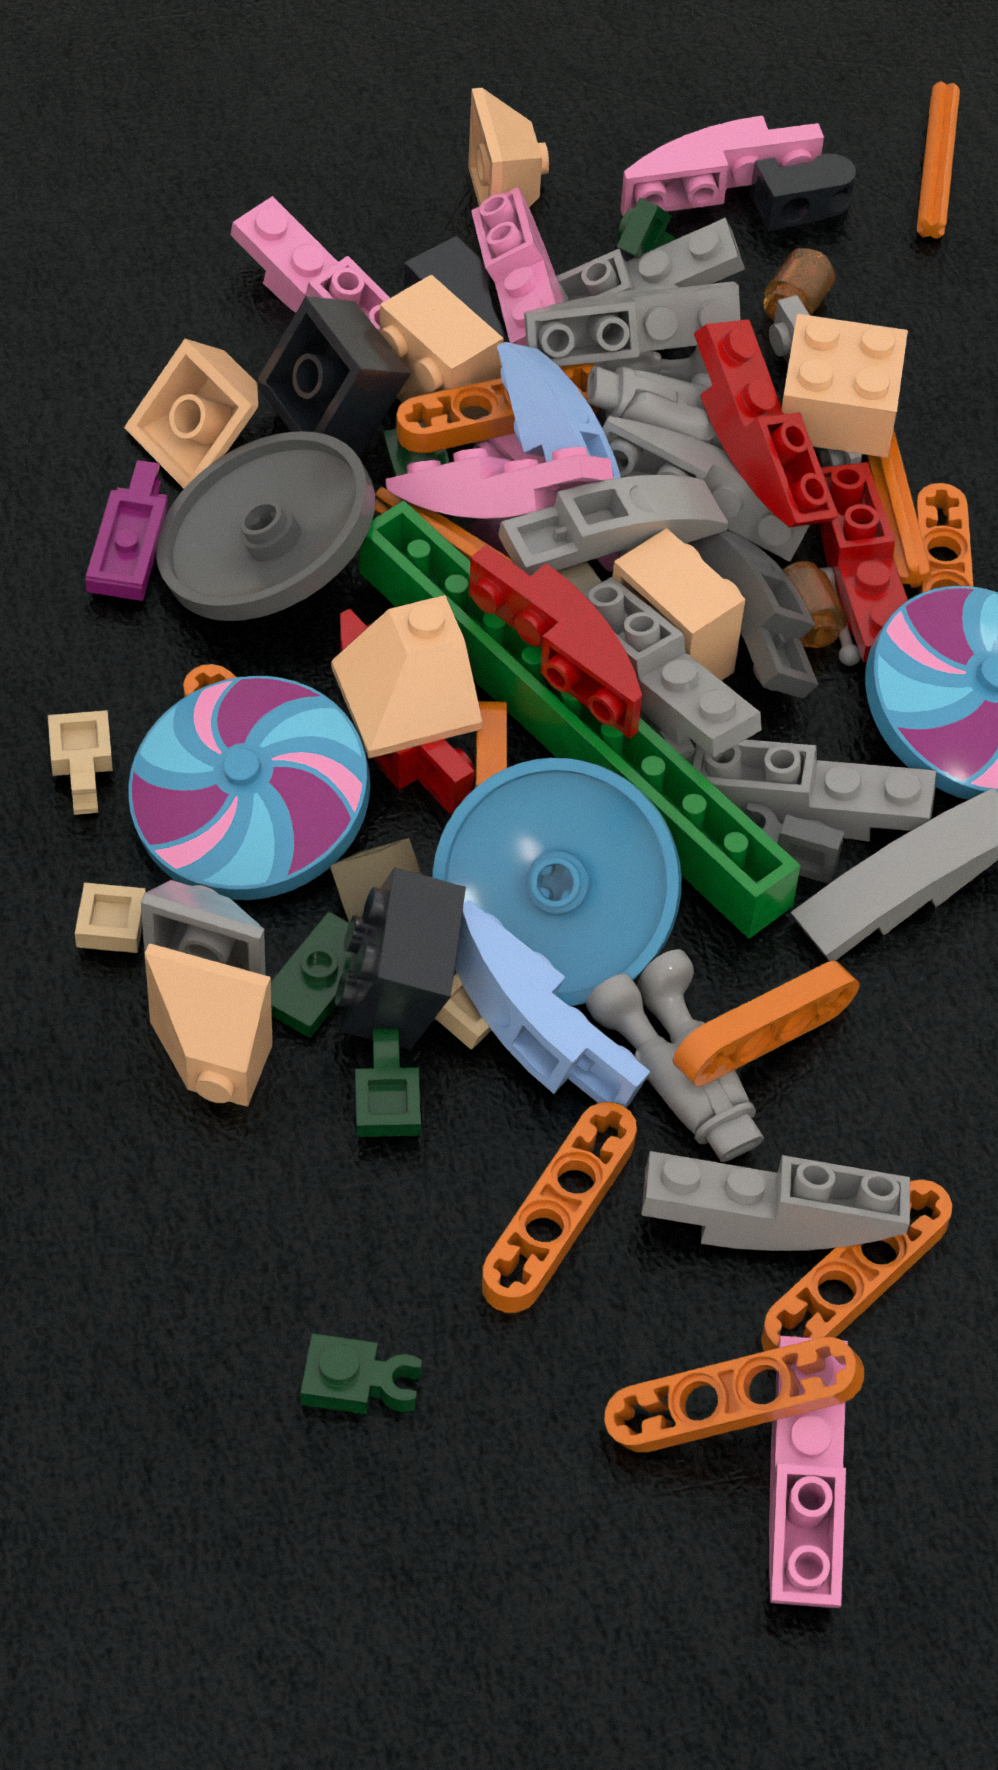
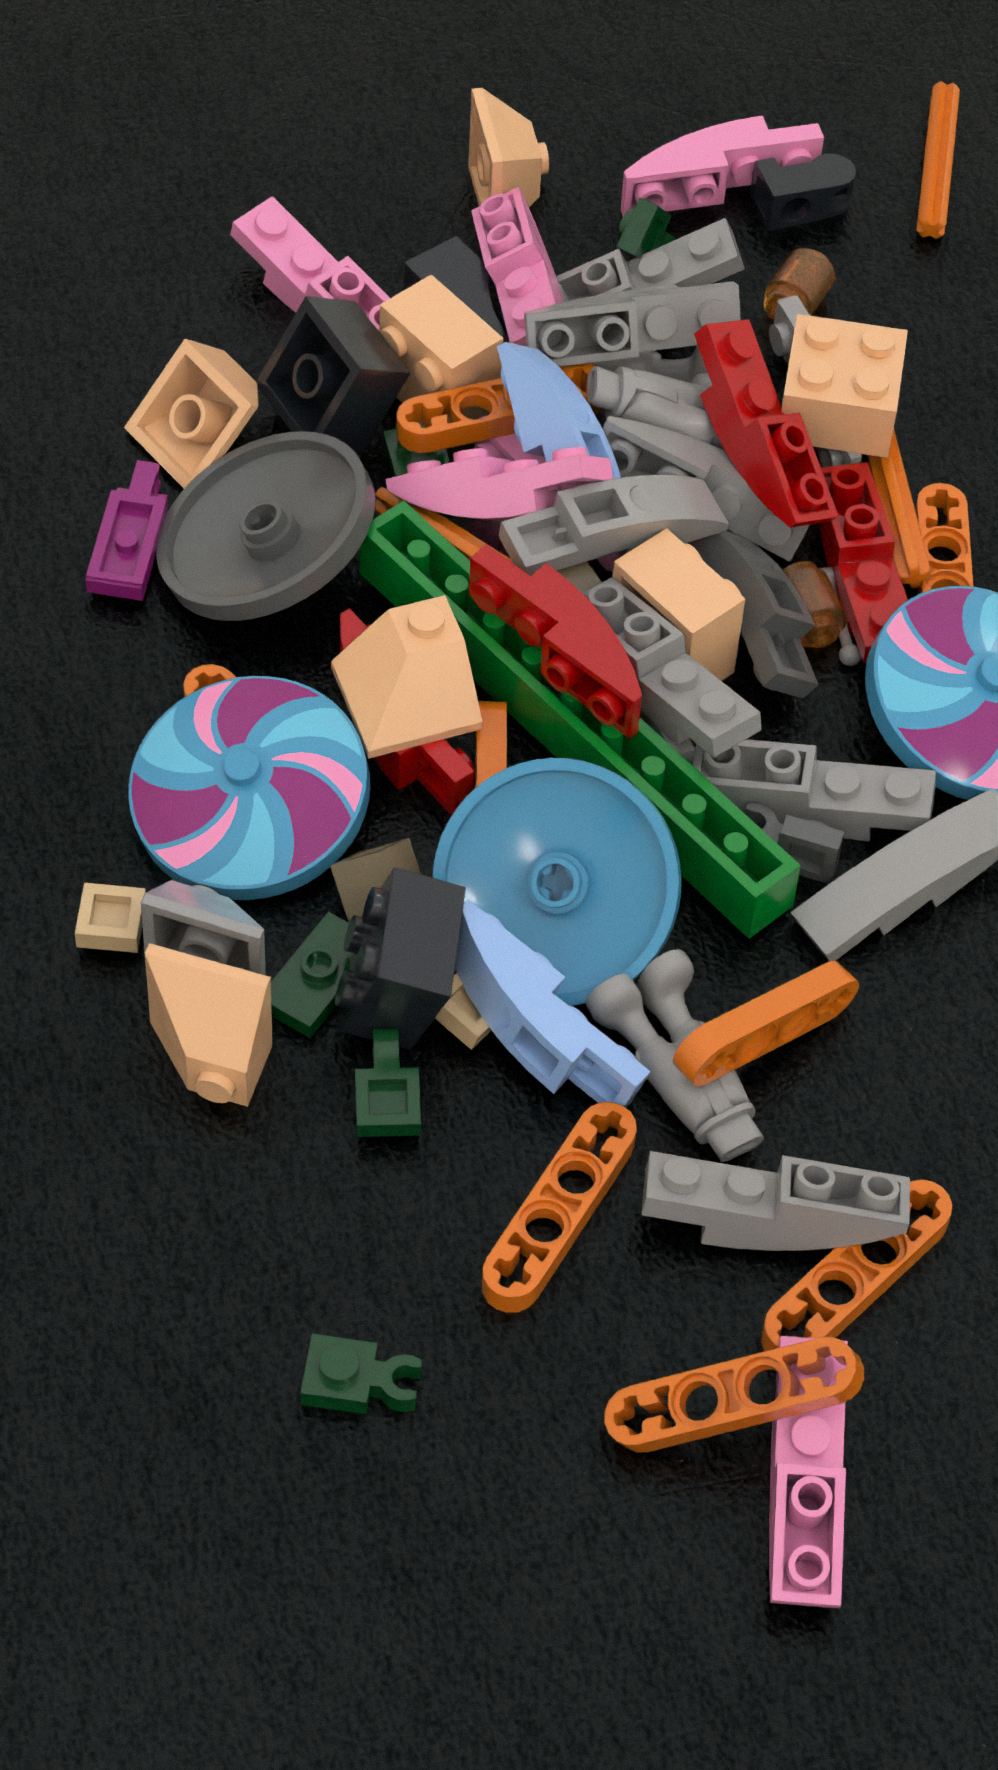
(80, 749): tan plate -> none

